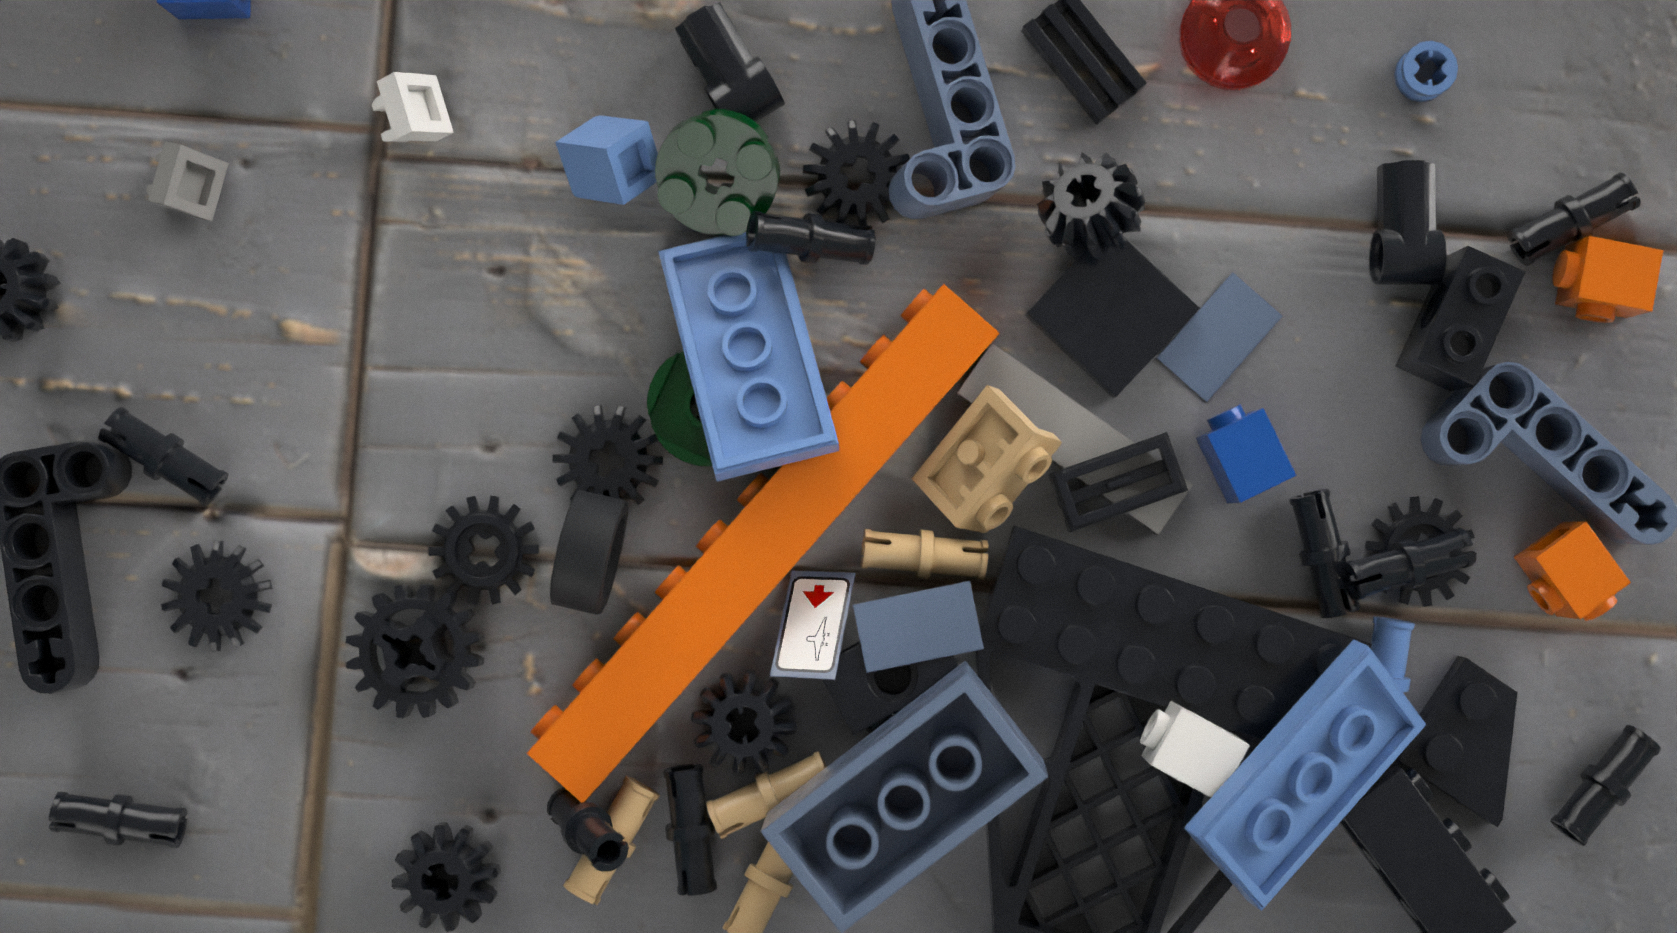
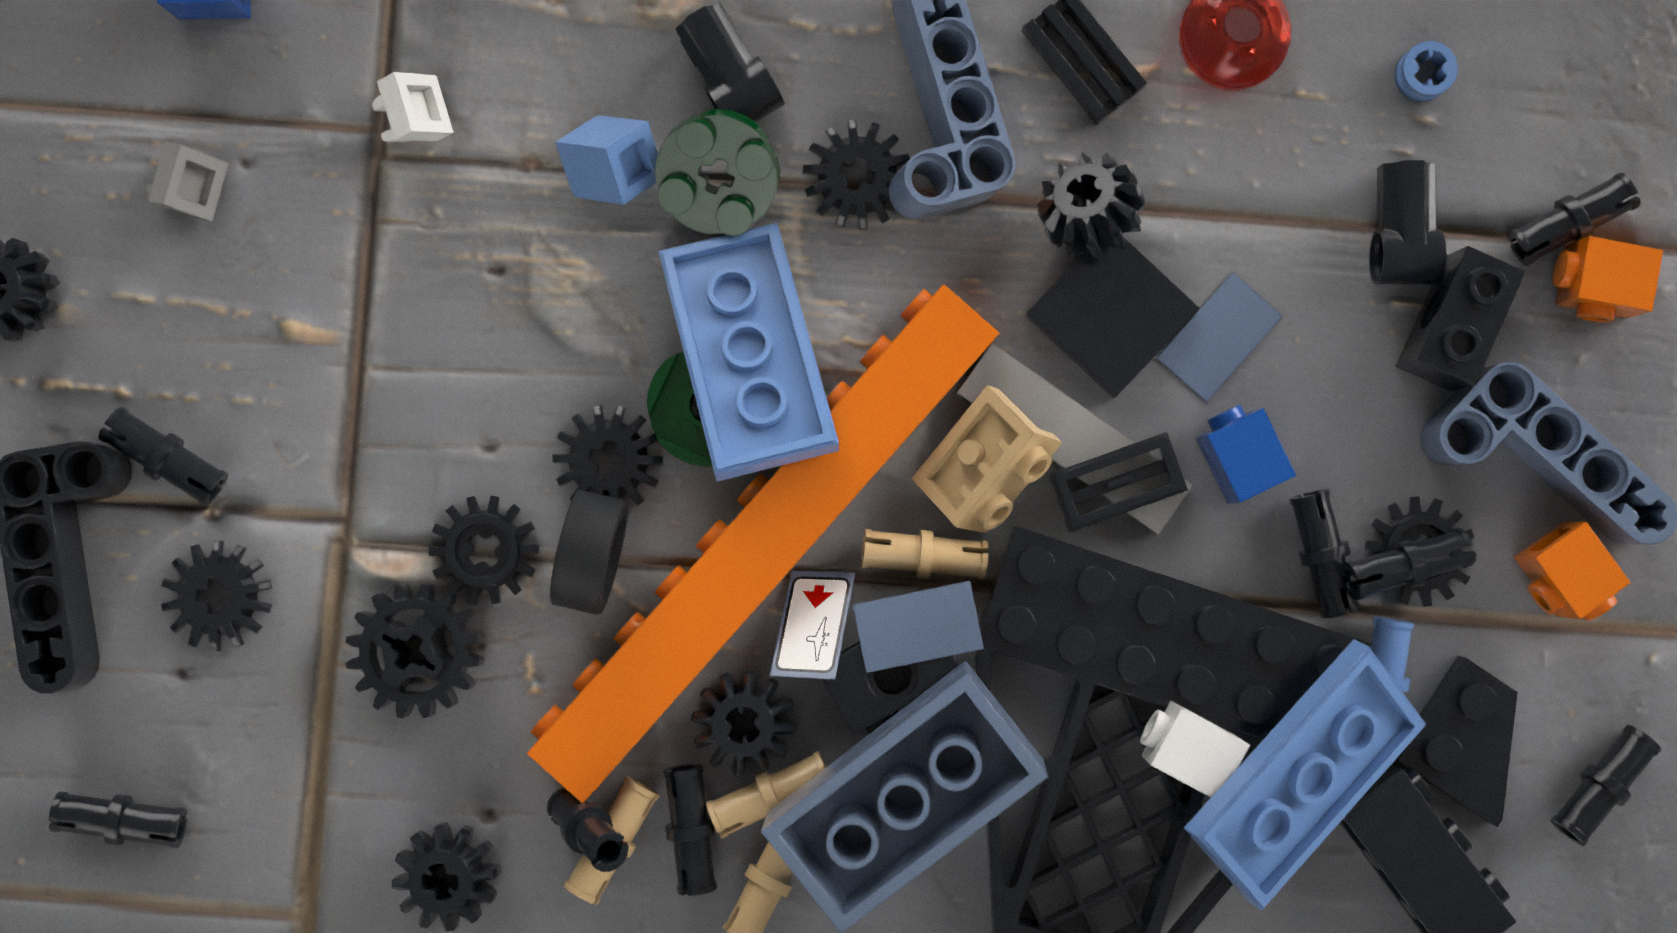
(810, 238): black pin -> none

